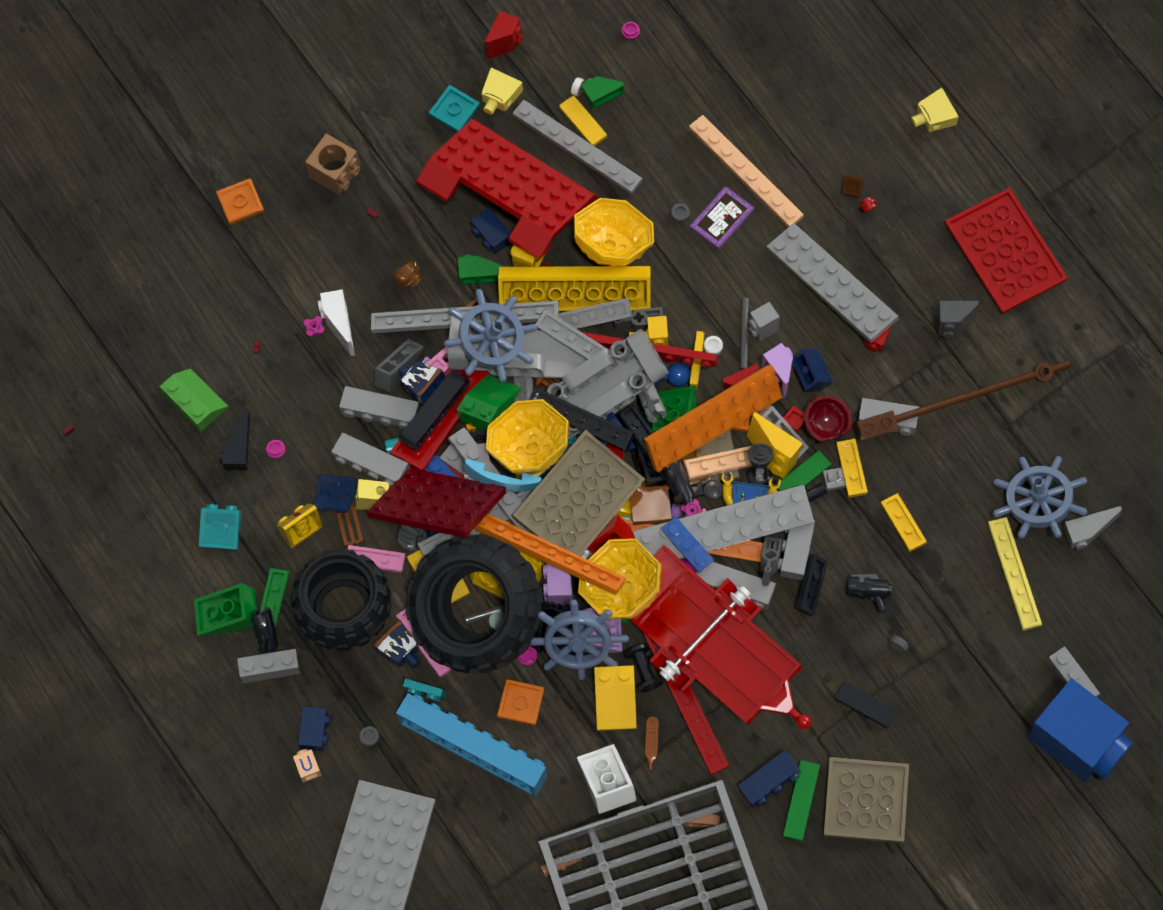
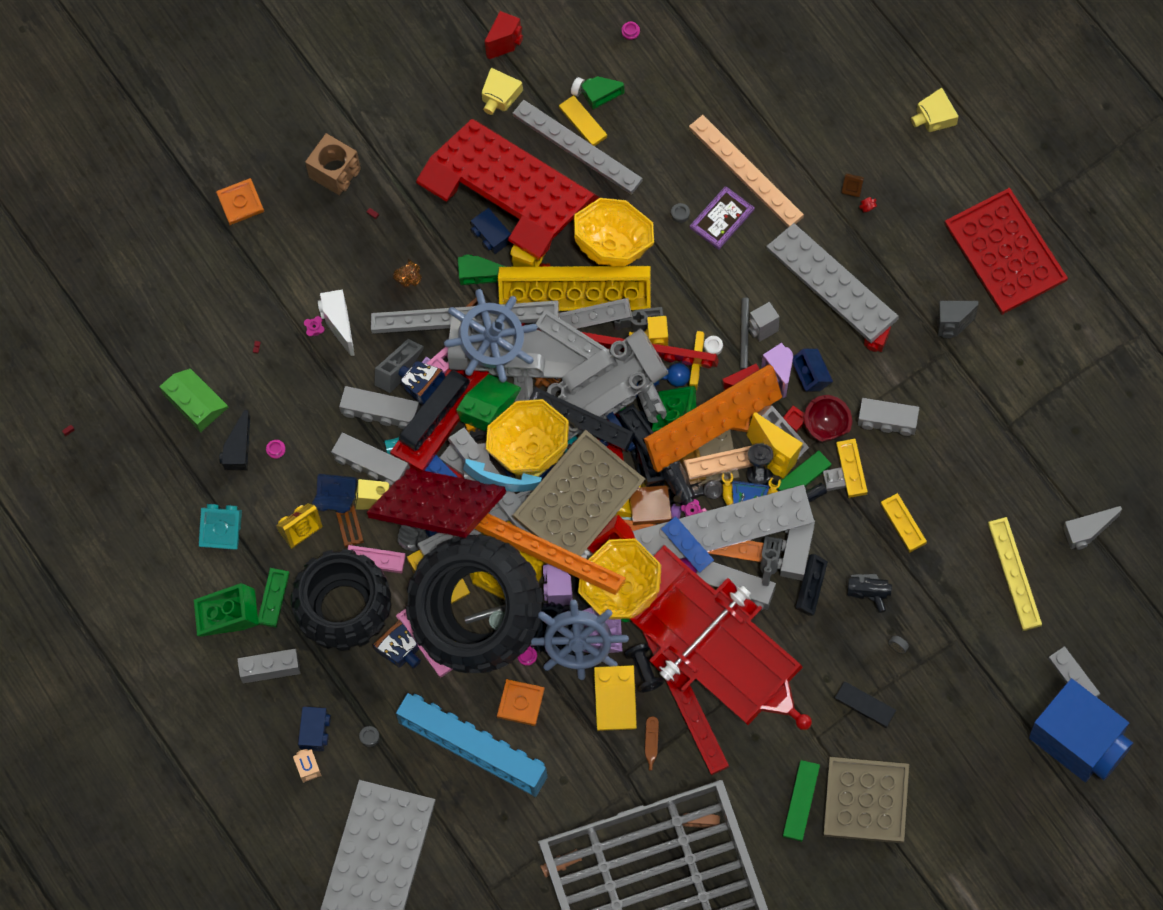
(264, 630): black piece -> none
(431, 692): teal plate -> none
(454, 108): teal plate -> none
(606, 779): white slope -> none
(770, 779): dark blue brick -> none
(888, 421): reddish brown bar -> none
(1039, 496): sand blue piece -> none

